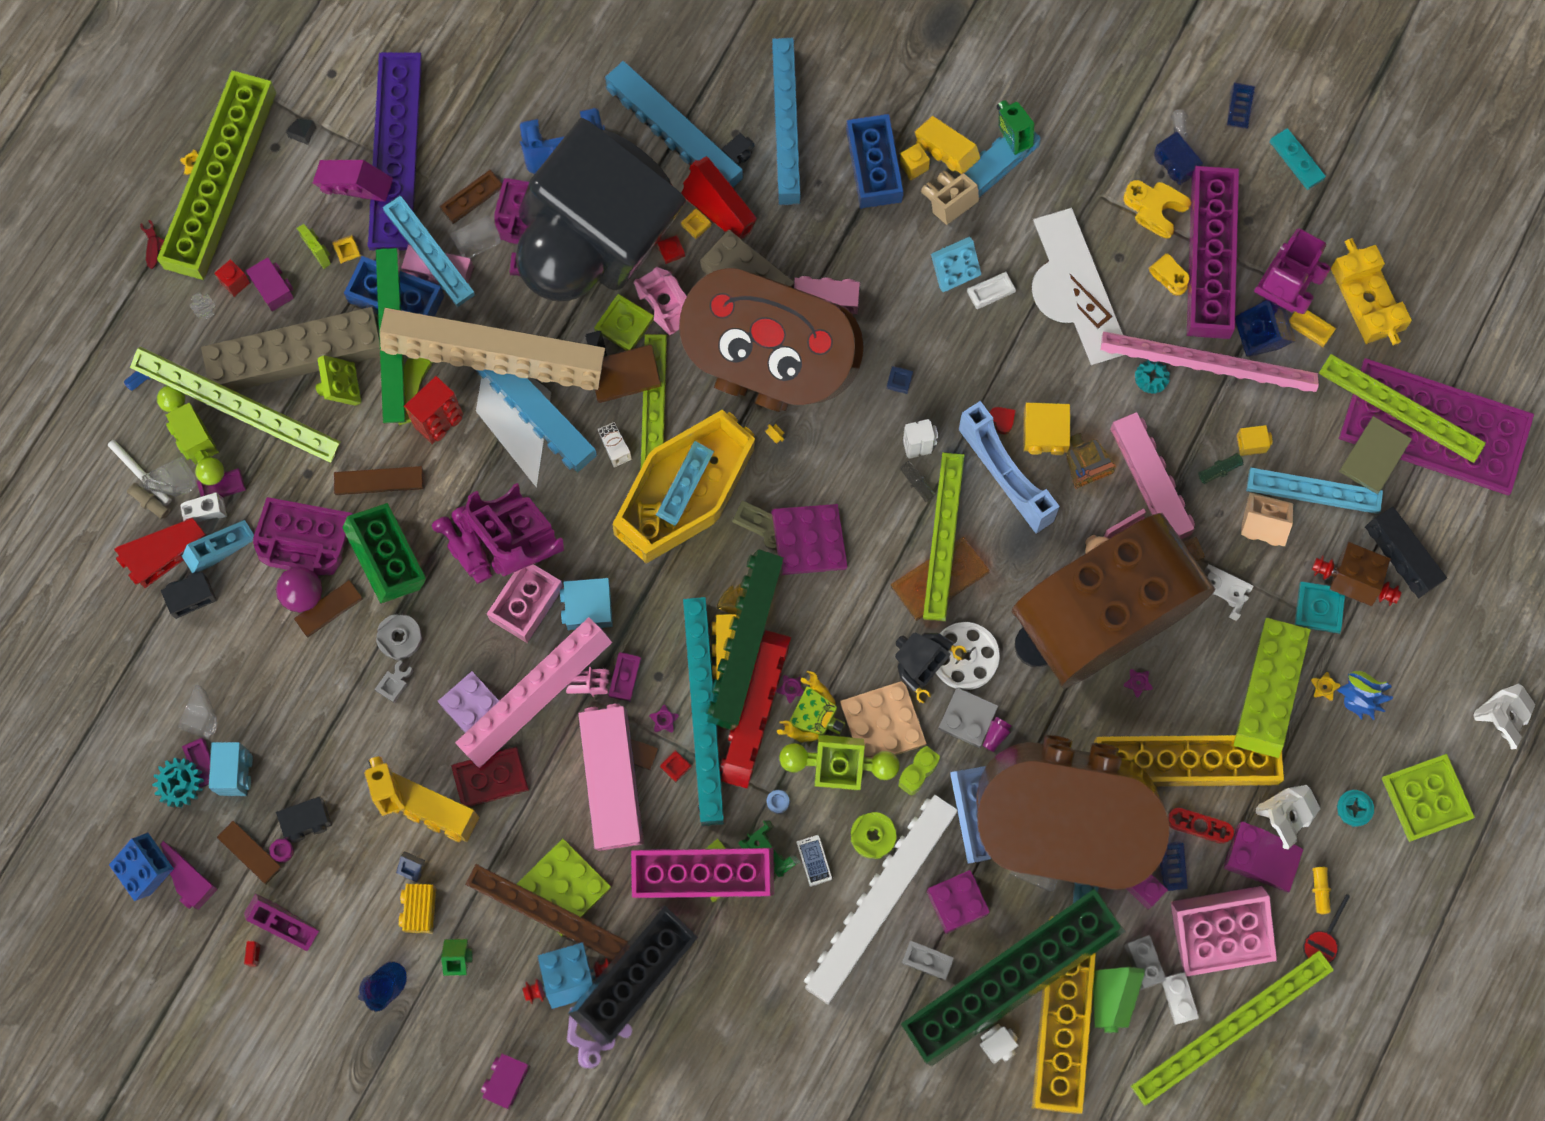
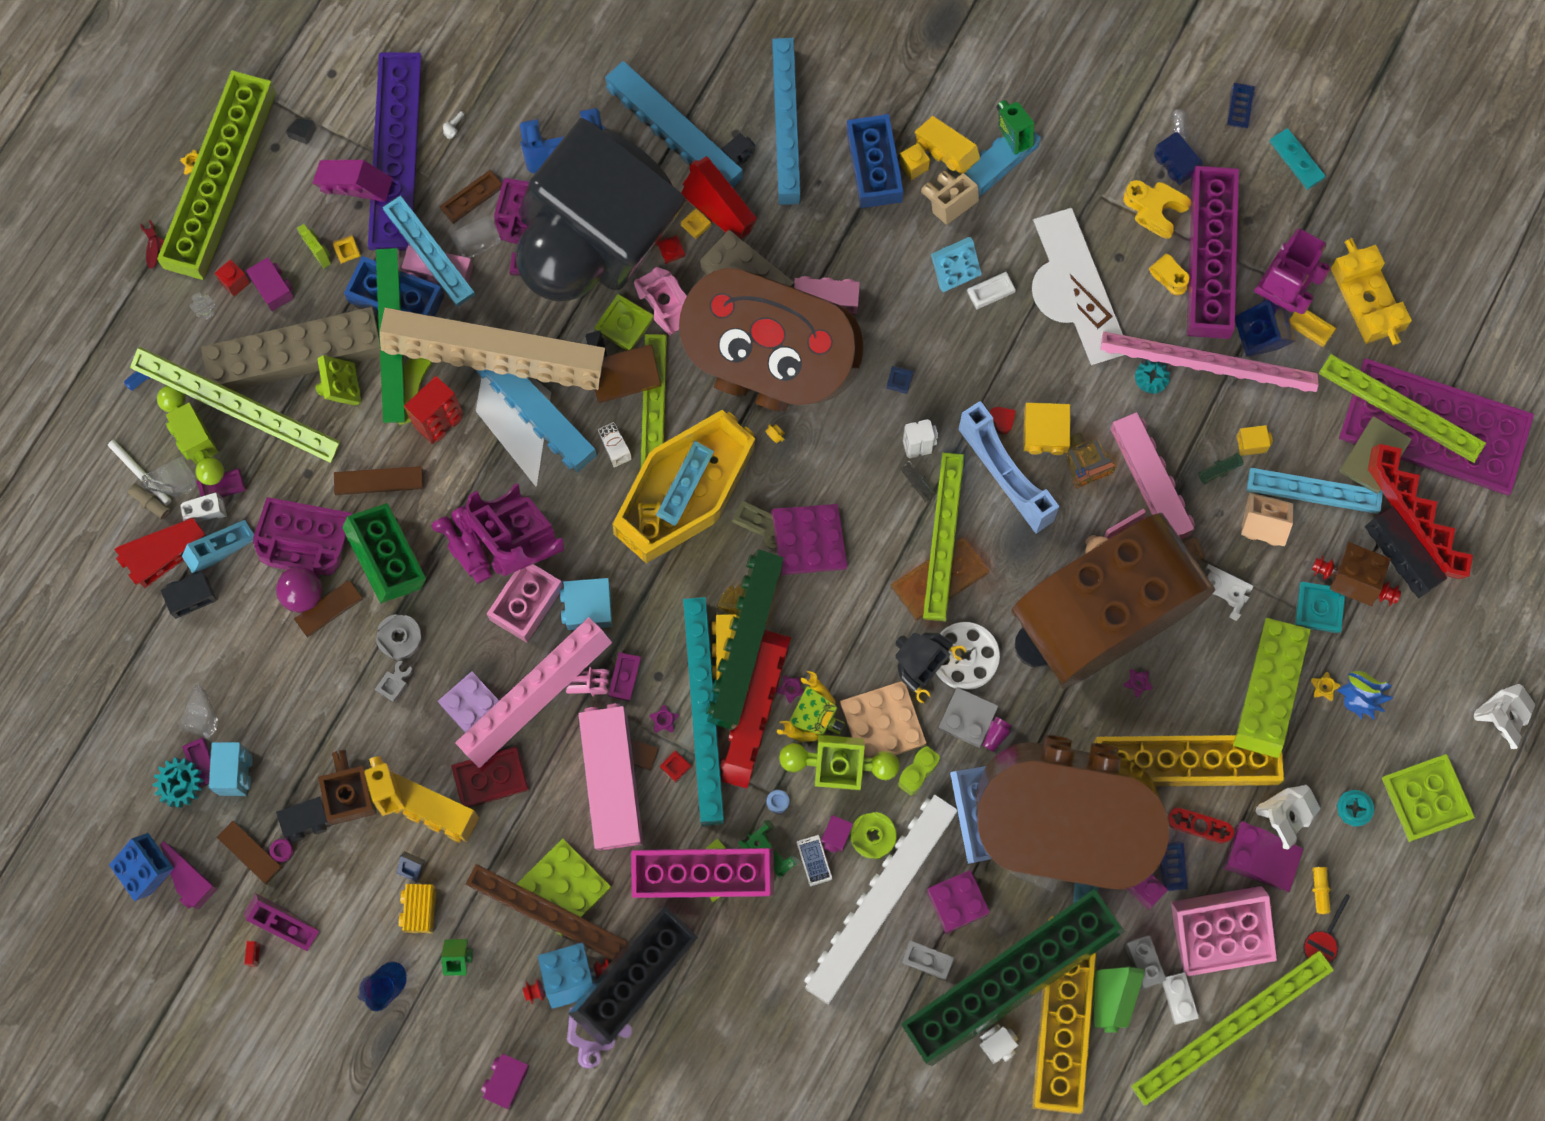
(335, 788): none -> reddish brown brick
(449, 127): none -> white hand
(836, 834): none -> magenta brick
(1417, 512): none -> red brick

